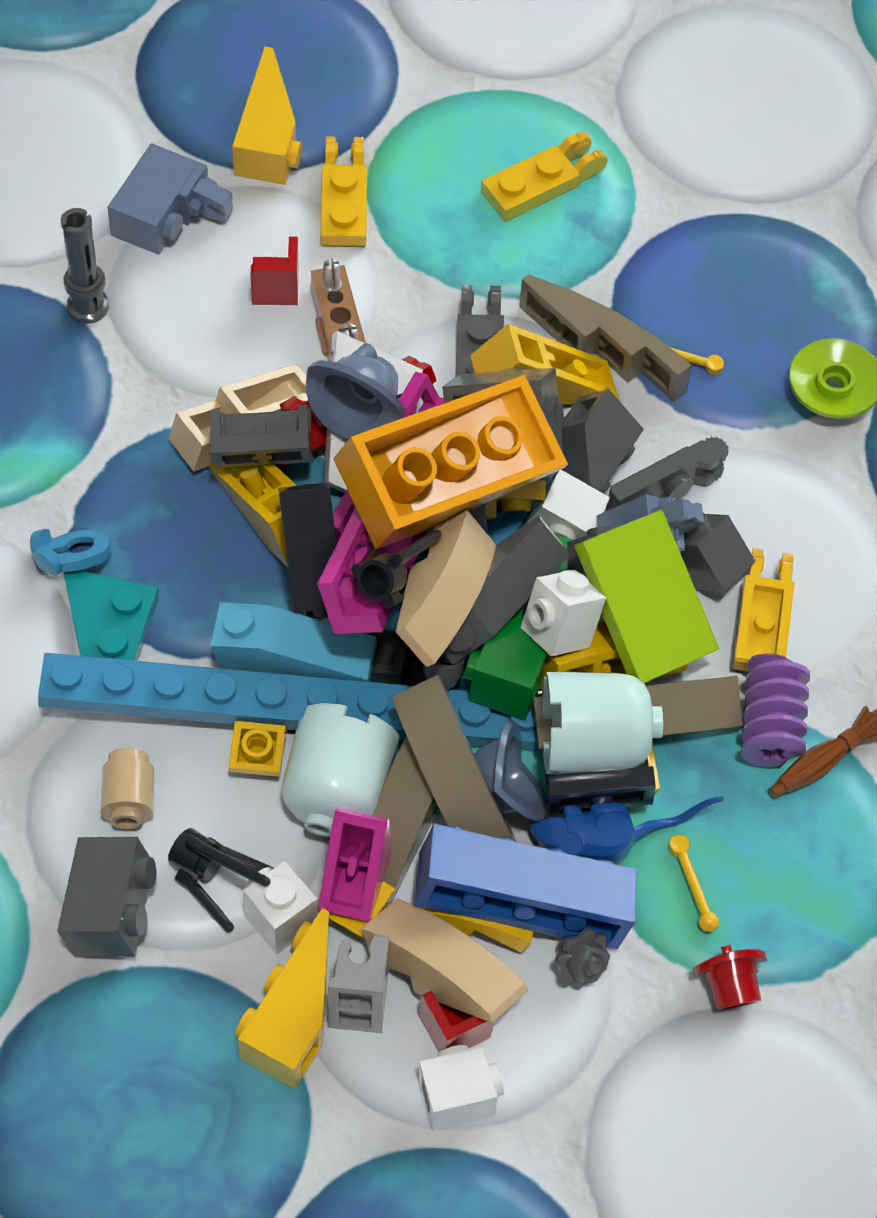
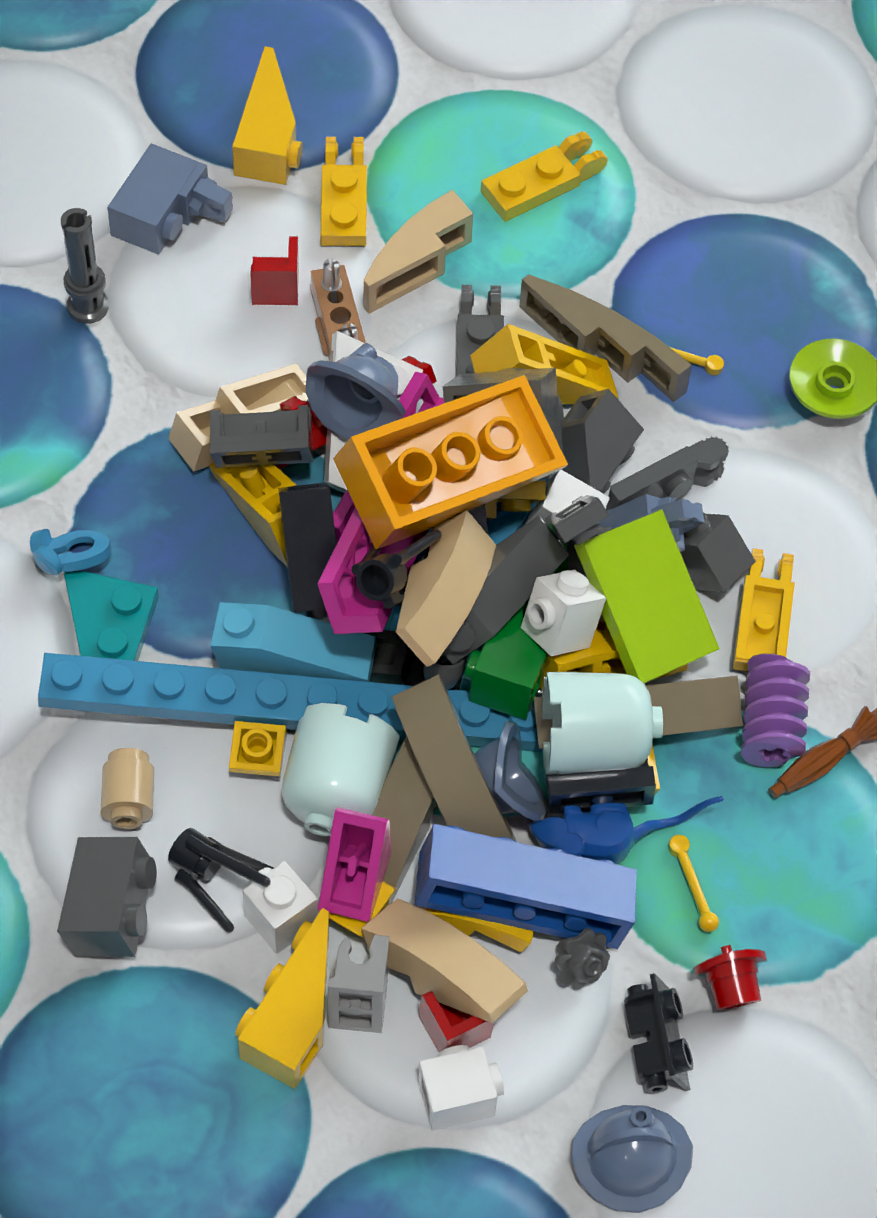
(418, 251): none -> tan slope
(578, 520): none -> dark grey hinge
(632, 1157): none -> sand blue helmet
(666, 1055): none -> black hinge

